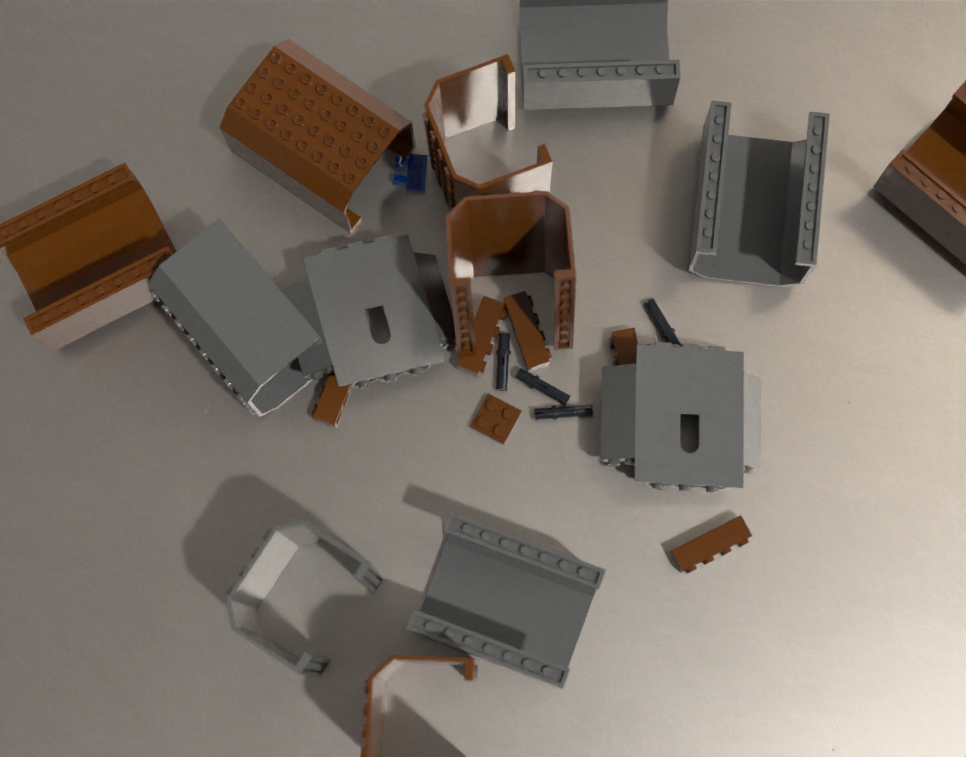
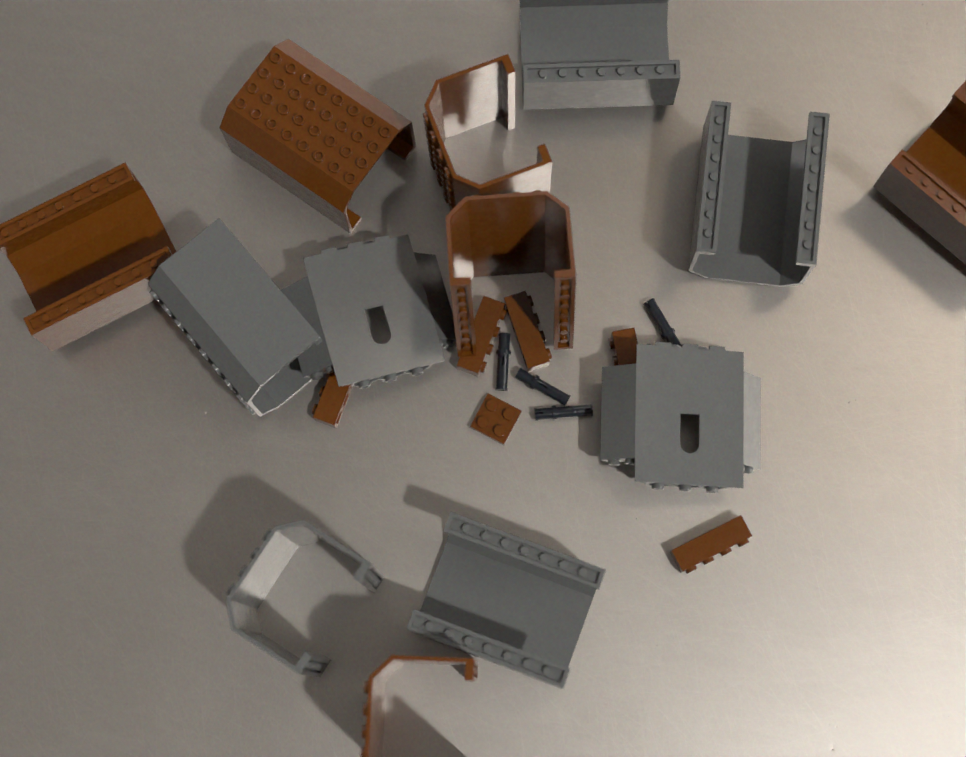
(415, 174): clear blue plate -> none

